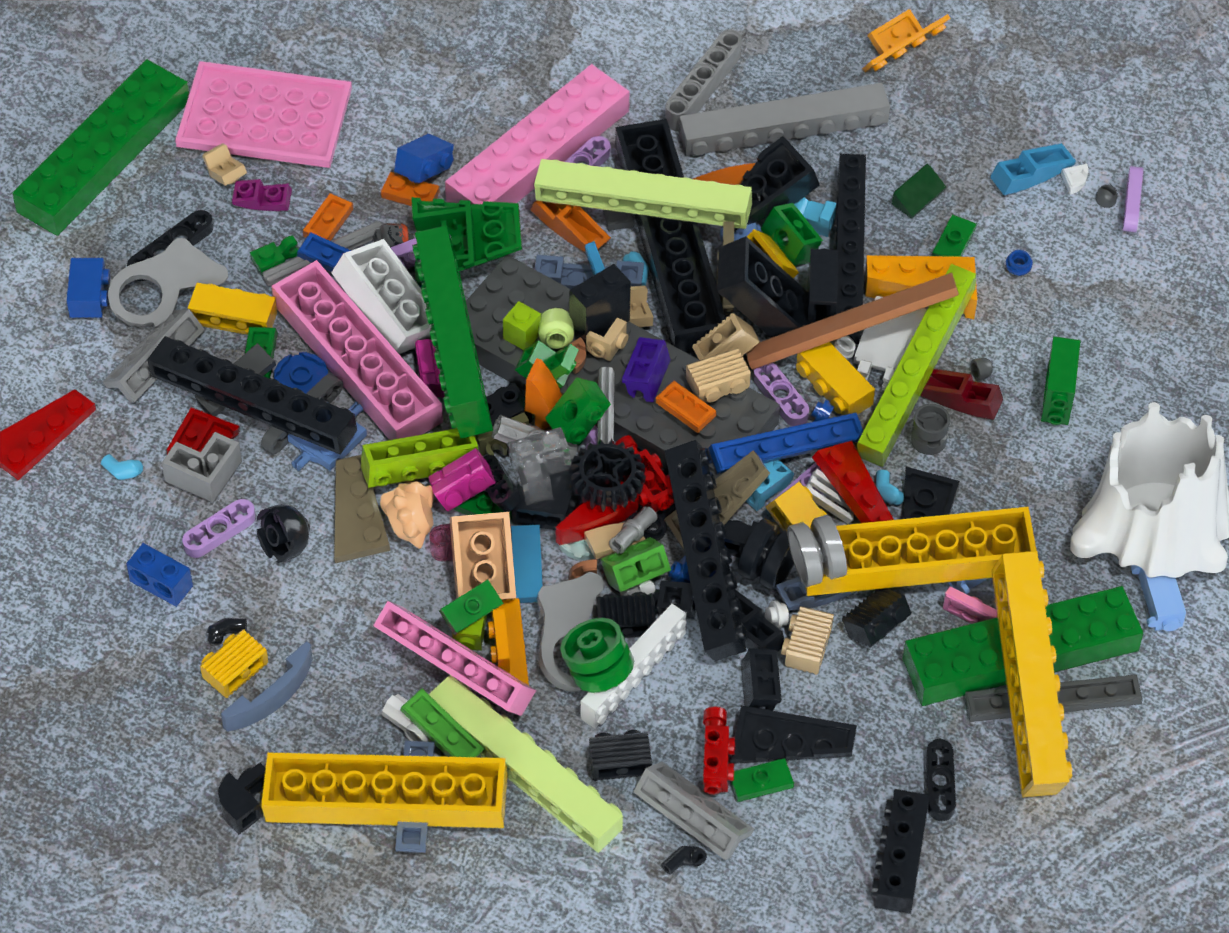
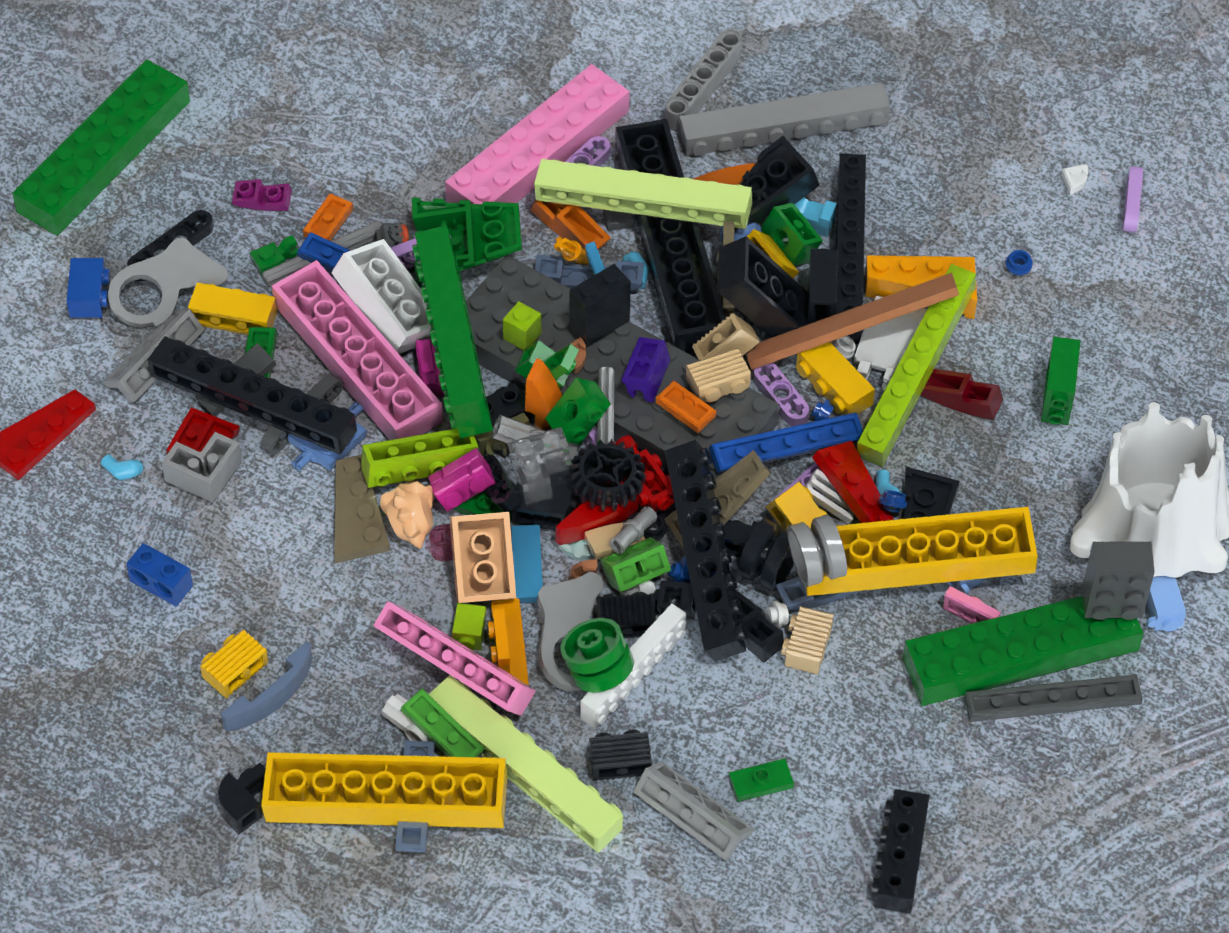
(221, 517): lavender beam -> none
(222, 166): tan bracket -> none
(225, 625): black arm -> none
(264, 114): bright pink plate -> none
(282, 532): black cylinder -> none
(300, 371): blue tile -> none
(401, 189): orange plate -> none
(424, 158): blue brick -> none
(471, 607): green plate -> none
(556, 328): yellowish green head -> none
(571, 251): none -> light orange axle
(607, 346): tan bracket -> none
(639, 310): tan bracket -> none
(684, 857): black arm -> none
(717, 751): red brick -> none
(761, 678): black hinge -> none
(776, 735): black wing -> none
(778, 480): medium azure leg -> none
(876, 616): black brick -> none
(893, 500): none -> blue plate
(899, 33): light orange bracket -> none
(918, 191): dark green slope -> none
(930, 429): dark grey wheel -> none
(946, 769): black beam -> none
(955, 237): green plate -> none
(981, 368): dark grey hinge -> none
(1031, 168): dark azure slope -> none
(1031, 675): yellow brick -> none
(1106, 196): dark grey hinge -> none
(1118, 580): none -> dark grey brick

